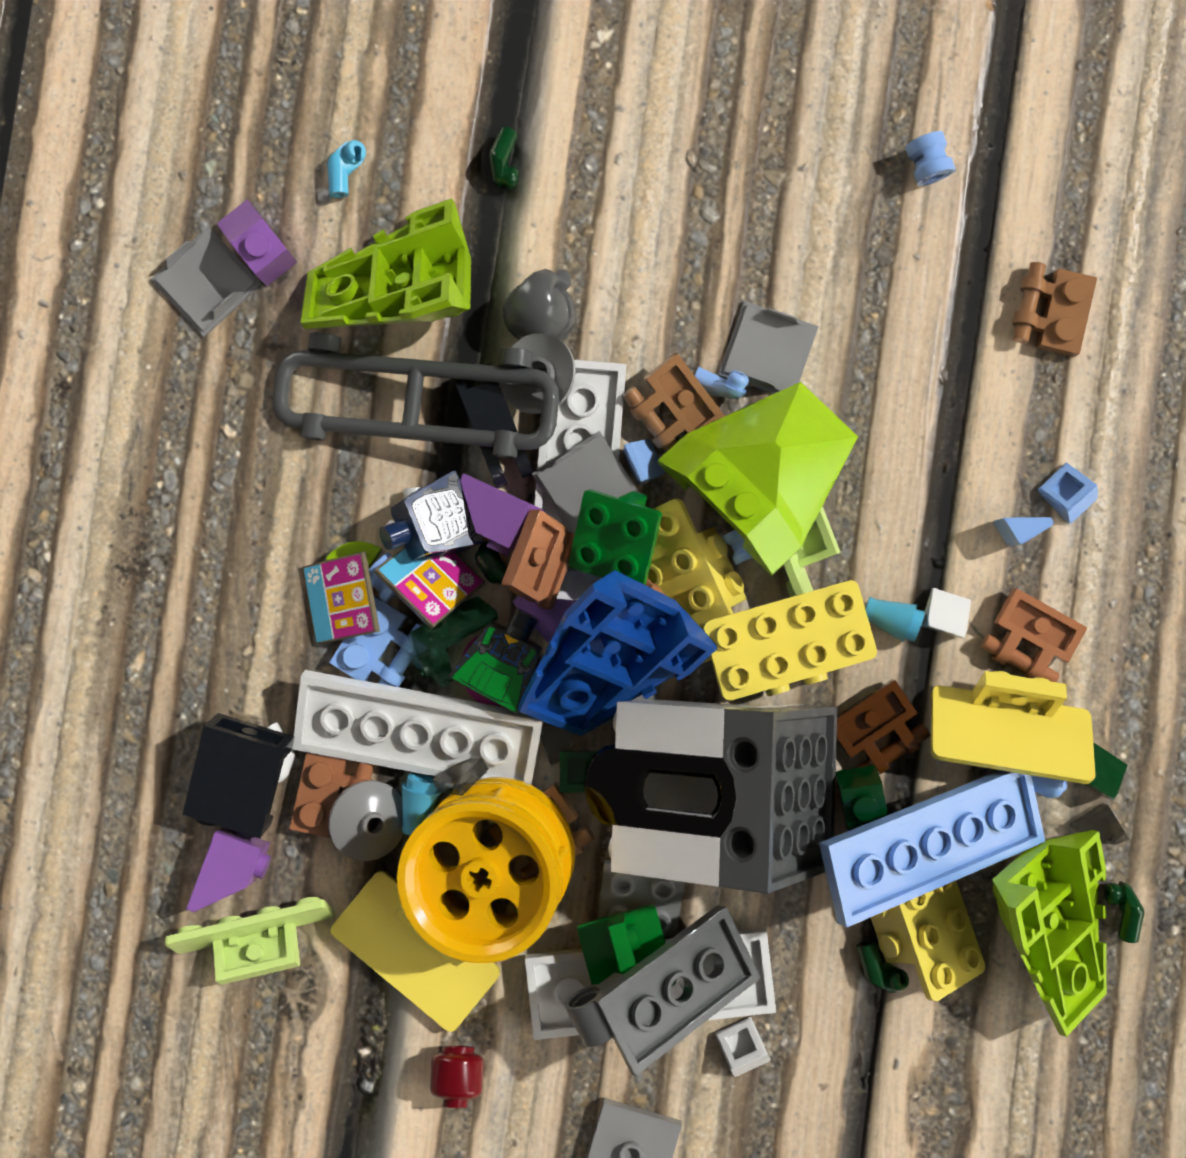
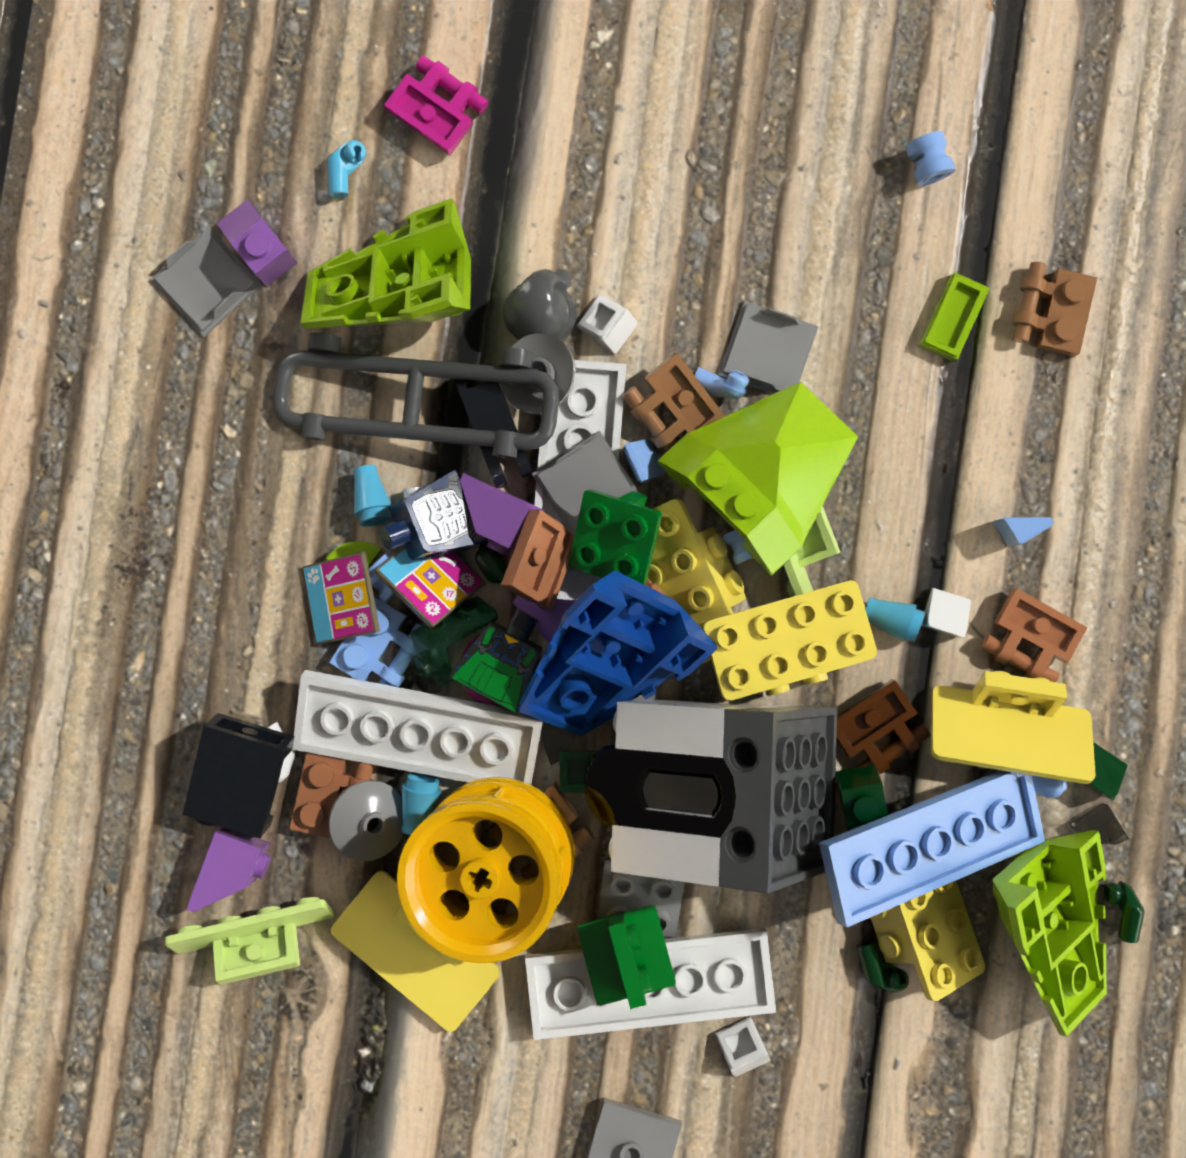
(370, 497): none -> medium azure cone
(428, 113): none -> dark pink plate
(456, 1075): dark red head -> none
(461, 776): clear smoke tile -> none
(499, 155): dark green arm -> none
(608, 323): none -> white slope
(639, 1004): dark grey hinge -> none
(954, 316): none -> lime tile
(1069, 492): light blue slope -> none

